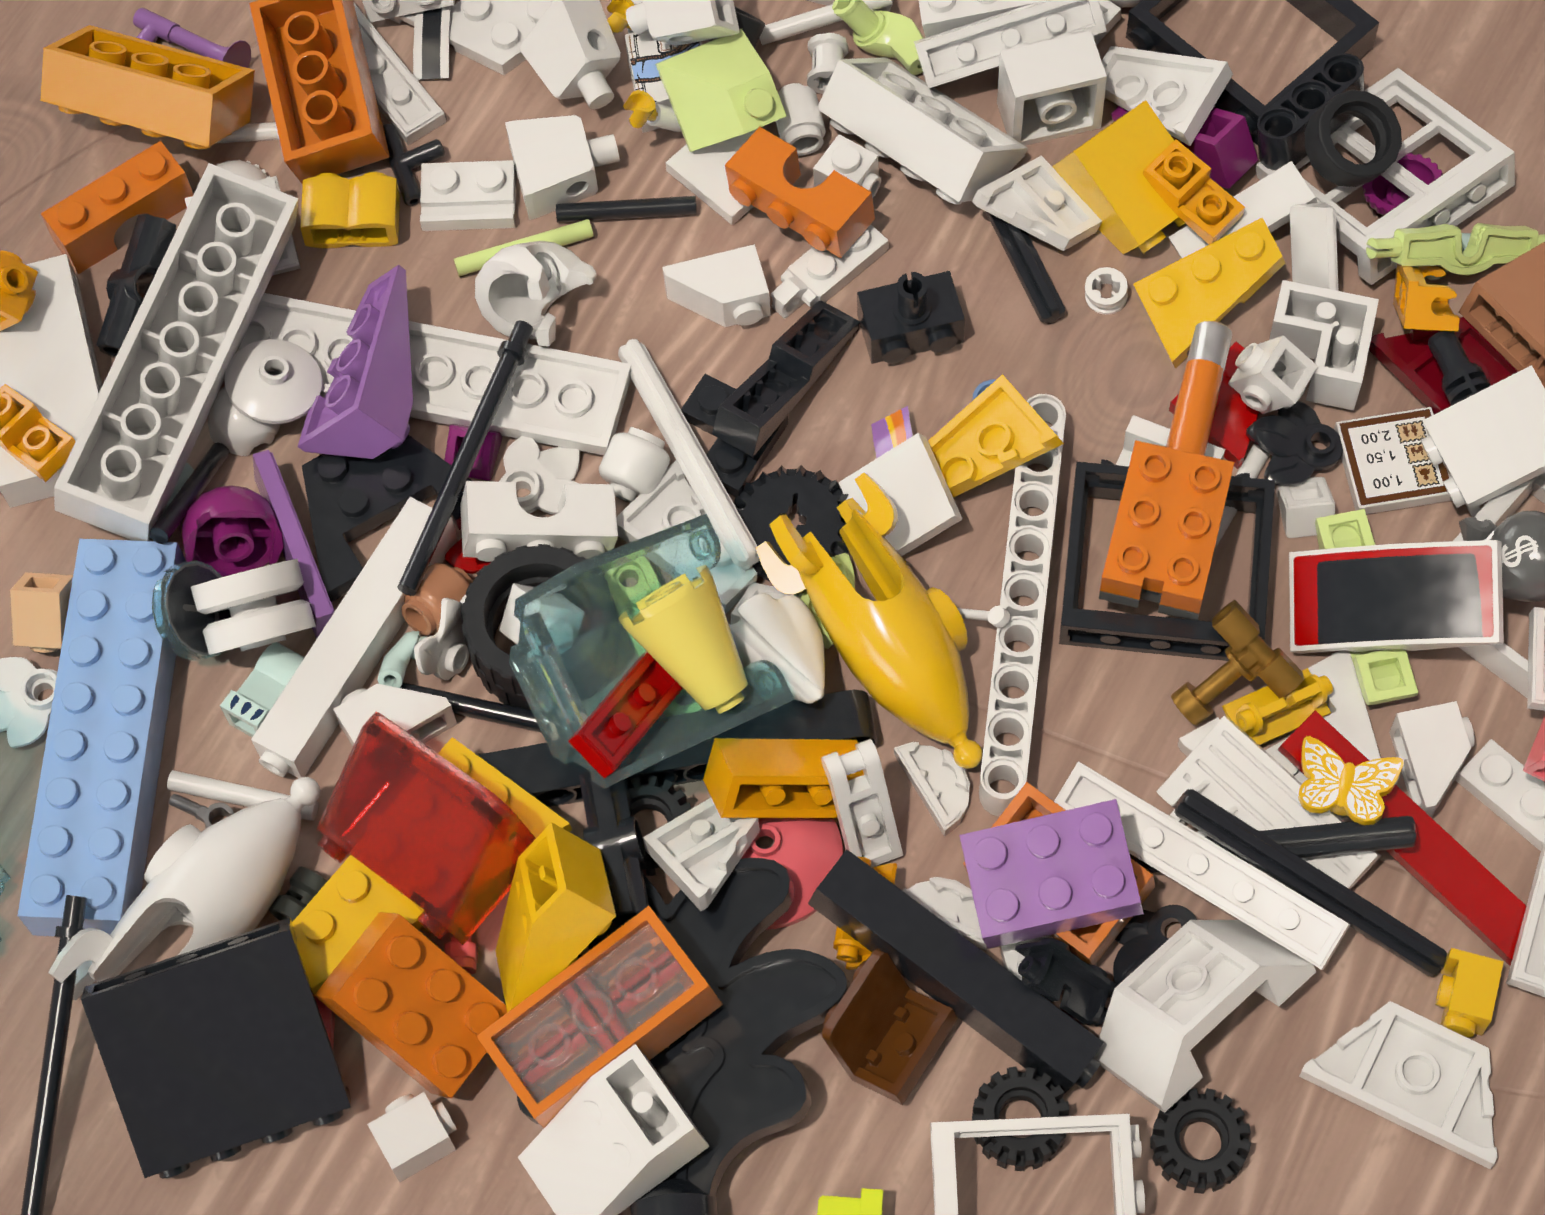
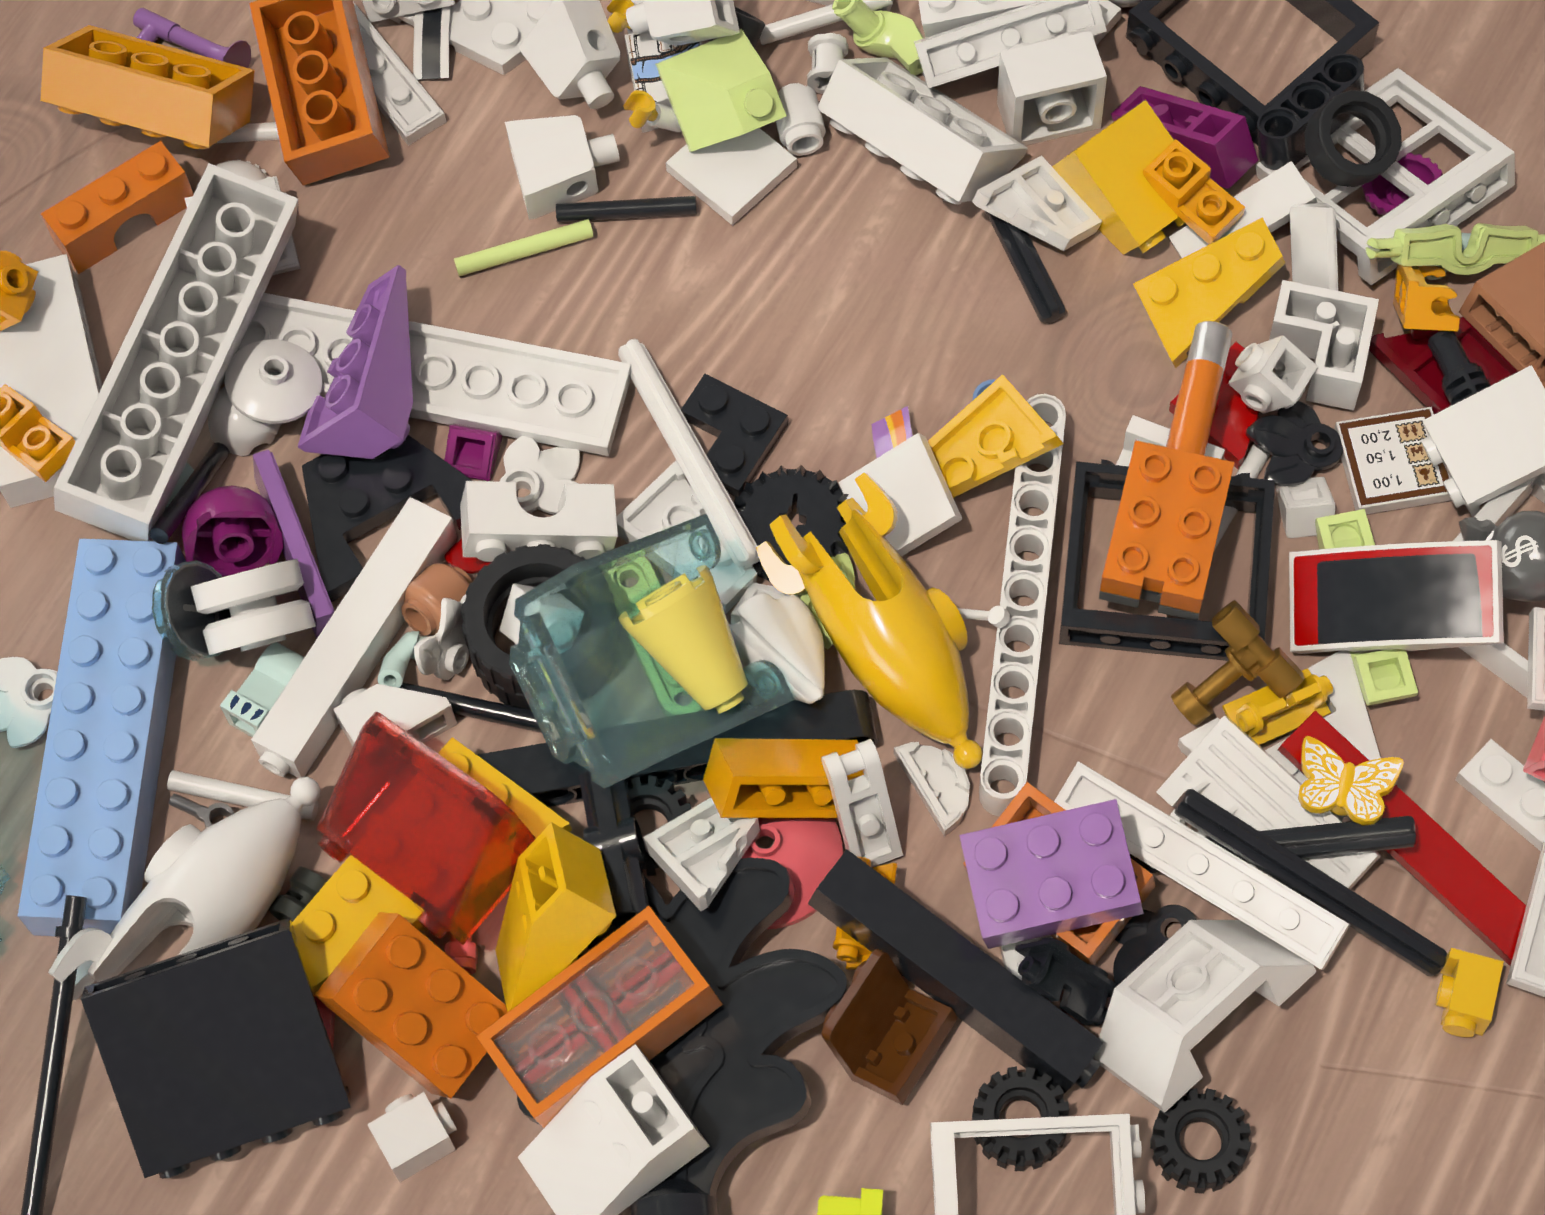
(40, 610): light nougat brick -> none
(142, 259): black piece -> none
(350, 211): yellow brick -> none
(404, 162): black piece -> none
(468, 195): white plate -> none
(511, 354): black bar -> none
(524, 283): white piece -> none
(625, 715): red tile -> none
(634, 463): white head -> none
(721, 287): white slope -> none
(776, 387): black slope -> none
(822, 274): white hinge -> none
(826, 215): orange arch -> none
(850, 161): white brick -> none
(910, 317): black brick -> none
(950, 903): white tile -> none
(1119, 285): white bush -> none
(1175, 86): white wing -> none
(1415, 1078): white wing -> none
(1433, 750): white slope -> none

